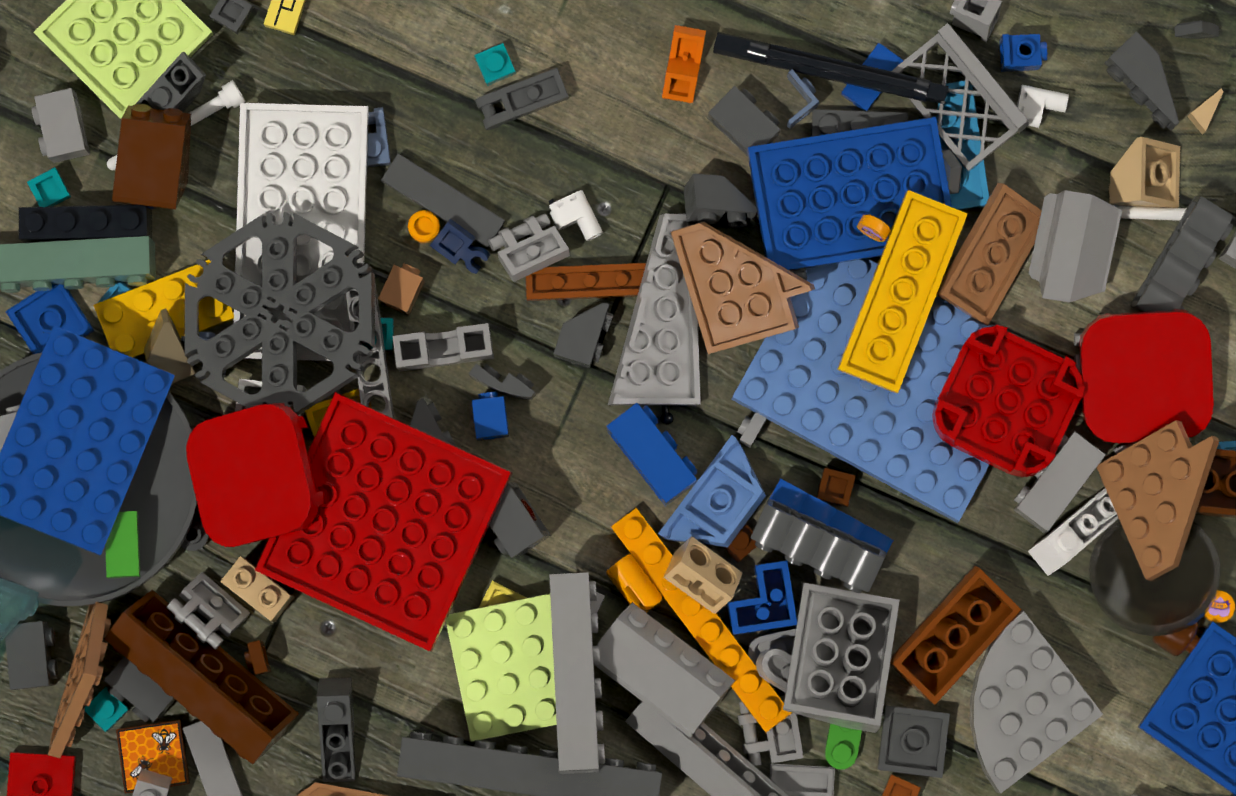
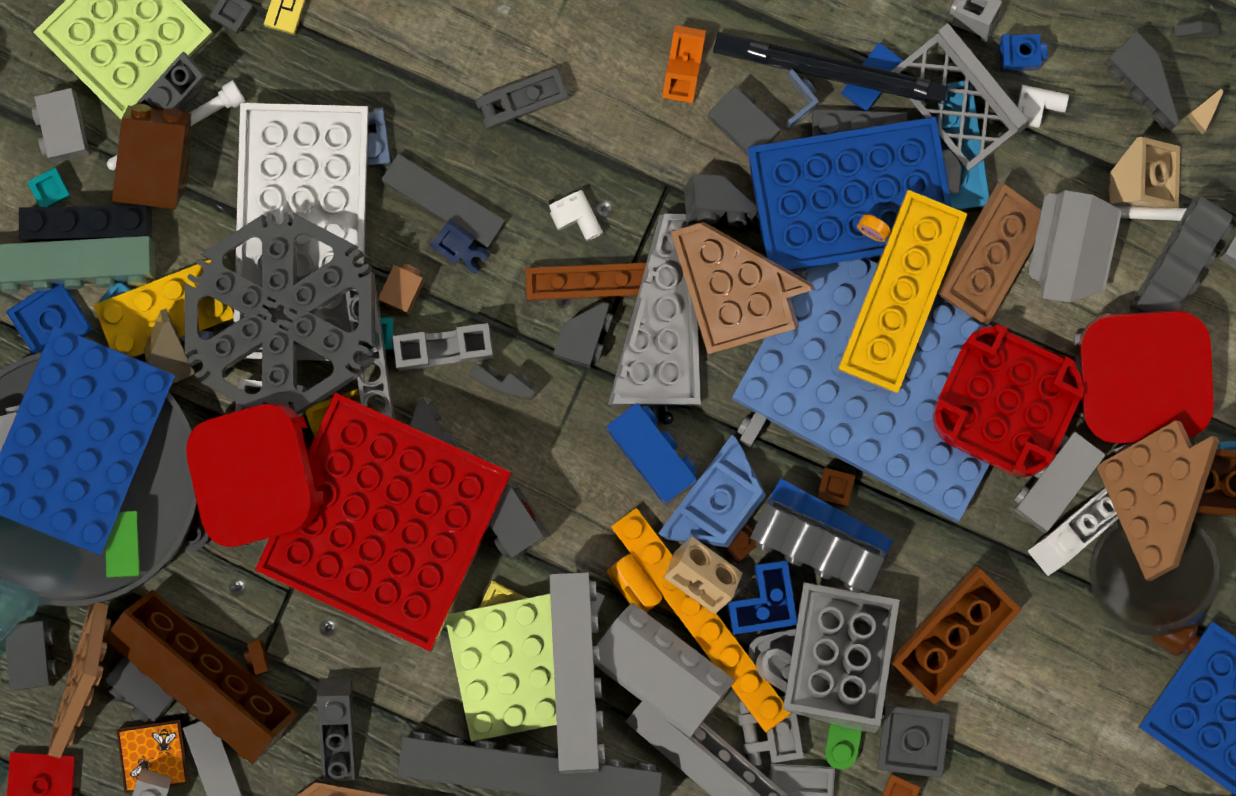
(106, 710): teal plate -> none
(214, 605): light grey plate -> none
(257, 589): tan brick -> none
(423, 226): light orange tile -> none
(490, 416): blue brick -> none
(495, 64): teal plate -> none
(531, 253): light grey plate -> none
(1024, 704): light grey brick -> none
(1221, 609): light orange tile -> none

